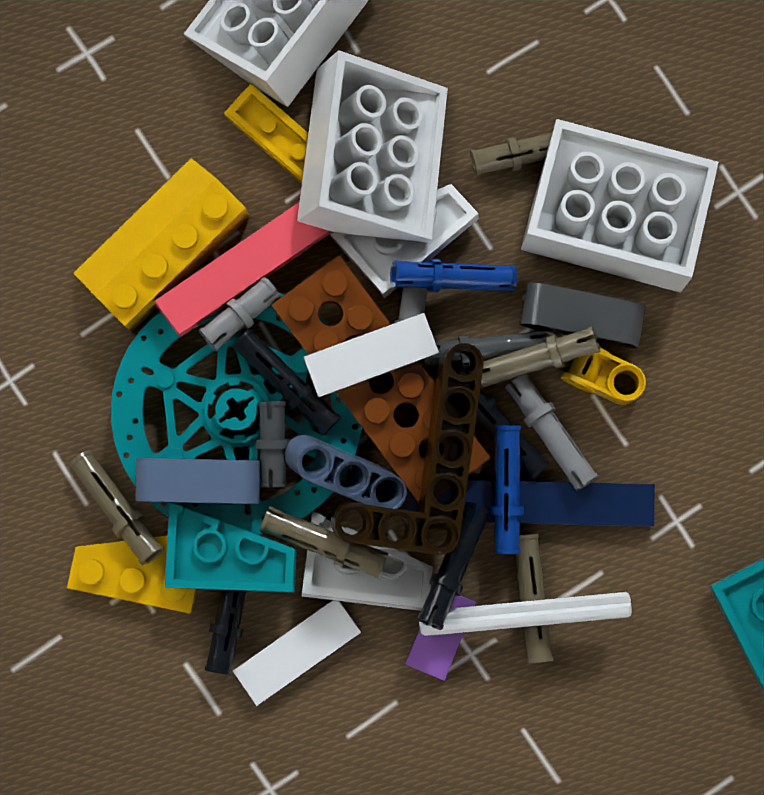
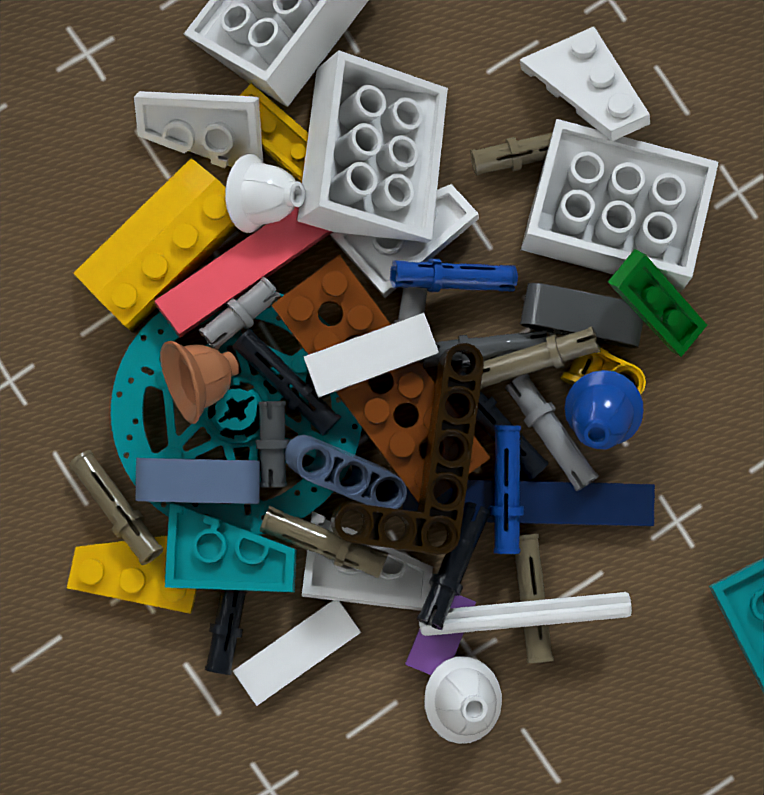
(196, 376): none -> nougat hat
(204, 124): none -> white wing
(260, 193): none -> white hat
(462, 699): none -> white hat
(591, 81): none -> white wing
(604, 409): none -> blue hat
(657, 302): none -> green plate

